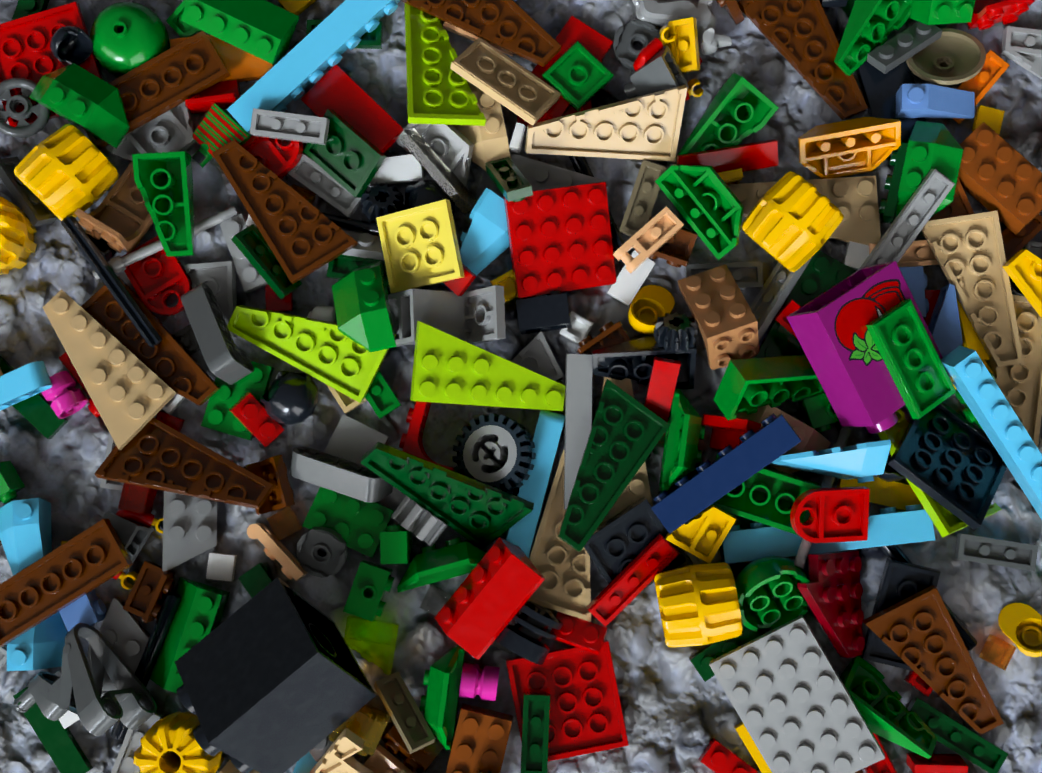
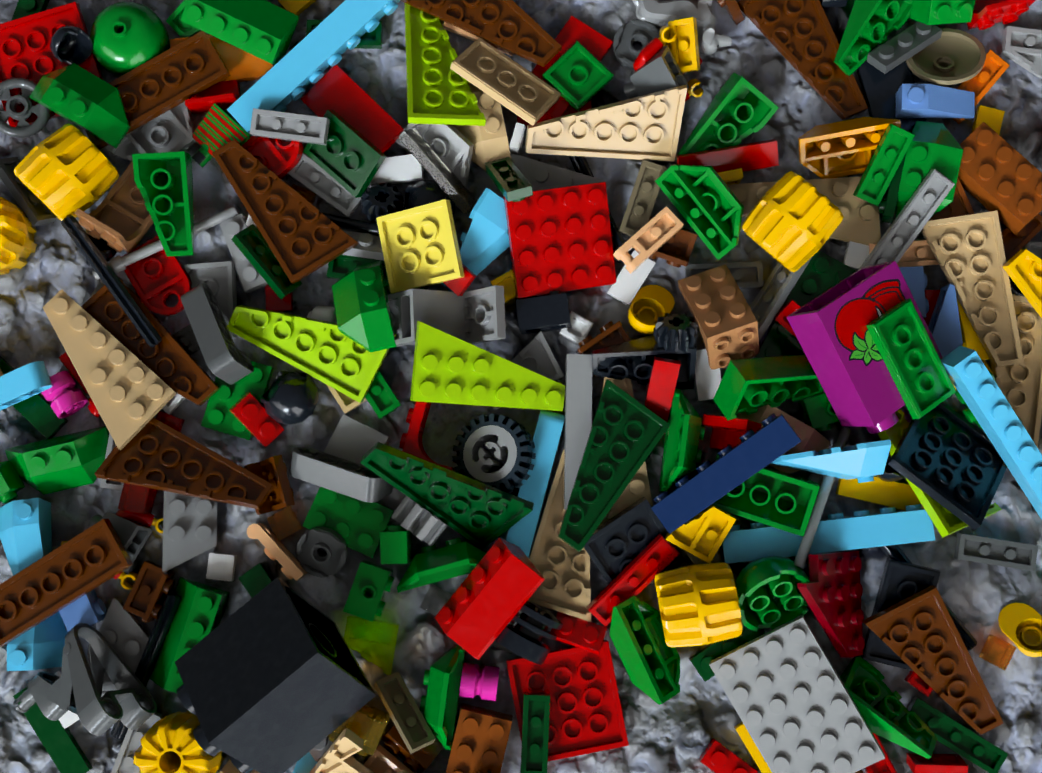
(61, 461): none -> green wedge
(643, 651): none -> green wedge
(705, 378): none -> white tile
(834, 514): red plate -> none
(883, 164): none -> green plate

